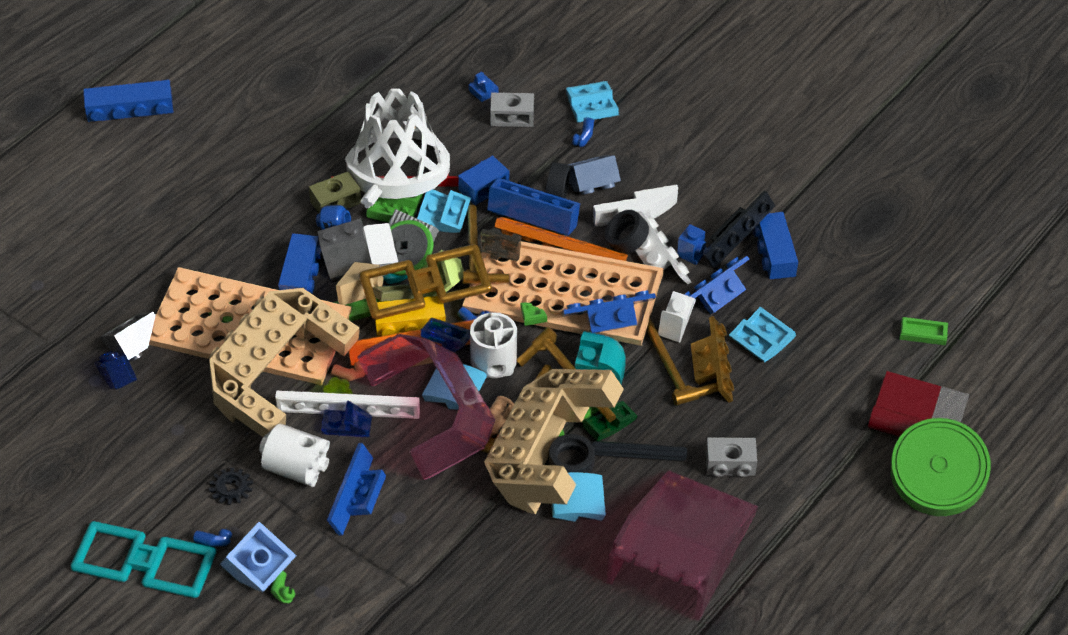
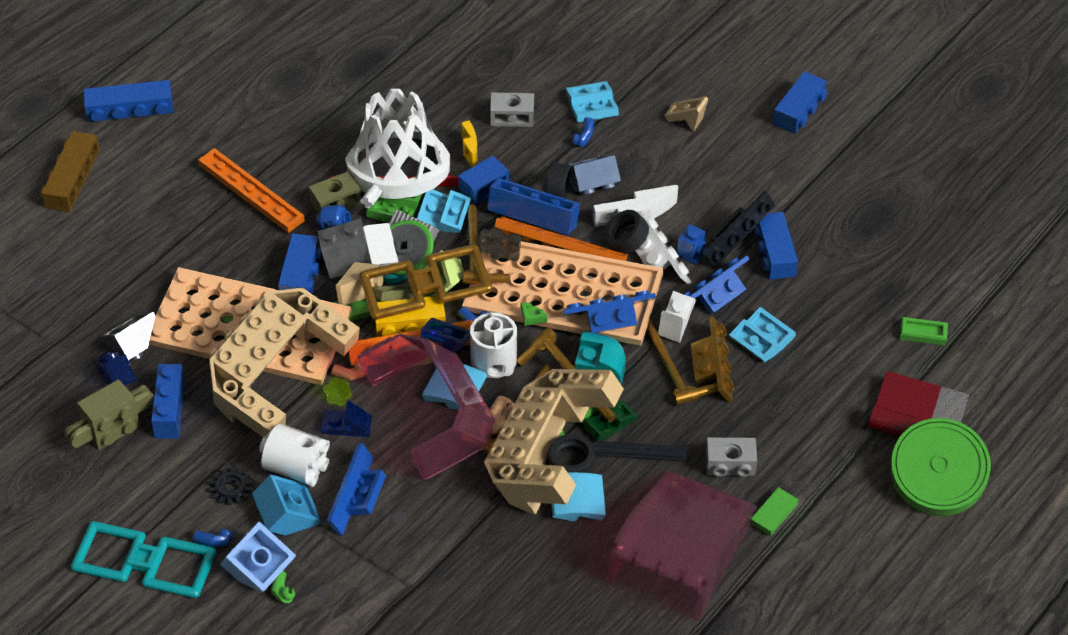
(70, 171): none -> pearl gold brick
(109, 415): none -> olive brick
(168, 401): none -> blue brick
(251, 190): none -> orange plate
(285, 505): none -> dark azure slope
(374, 405): white tile -> none
(469, 143): none -> yellow slope
(482, 87): blue tile -> none
(688, 110): none -> tan slope
(774, 511): none -> bright green tile
(800, 102): none -> blue brick

